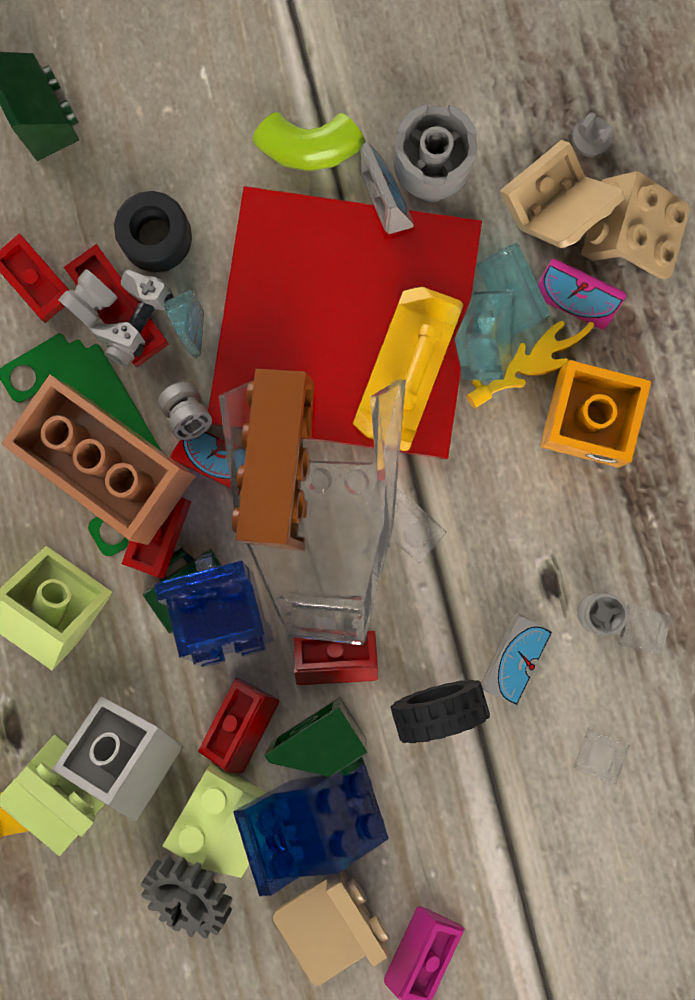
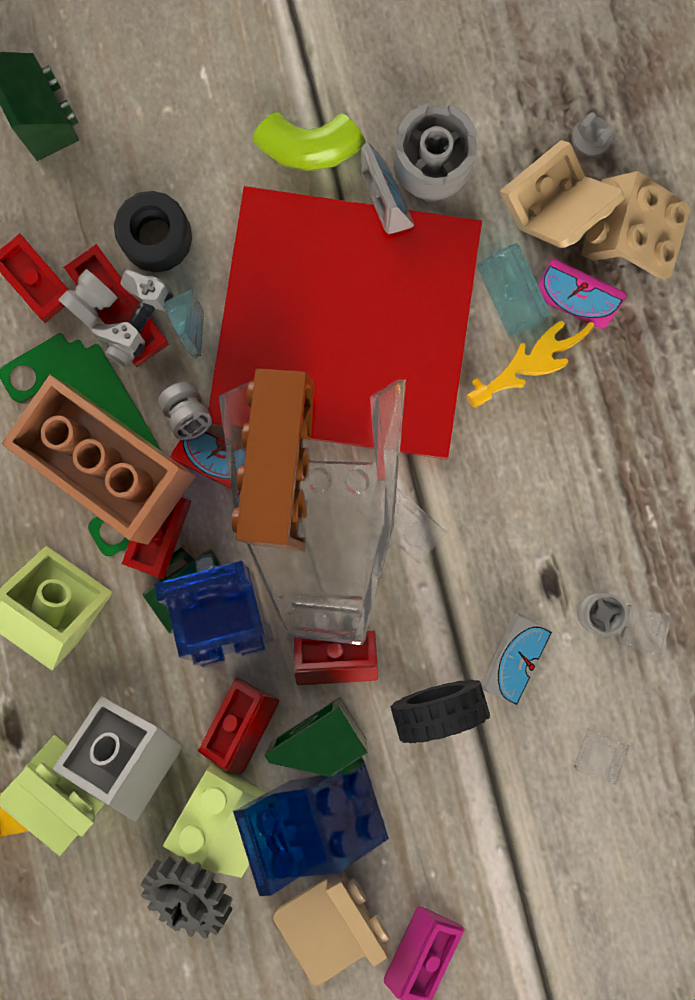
(413, 354): yellow piece -> none
(486, 336): clear light blue slope -> none
(595, 414): light orange brick -> none

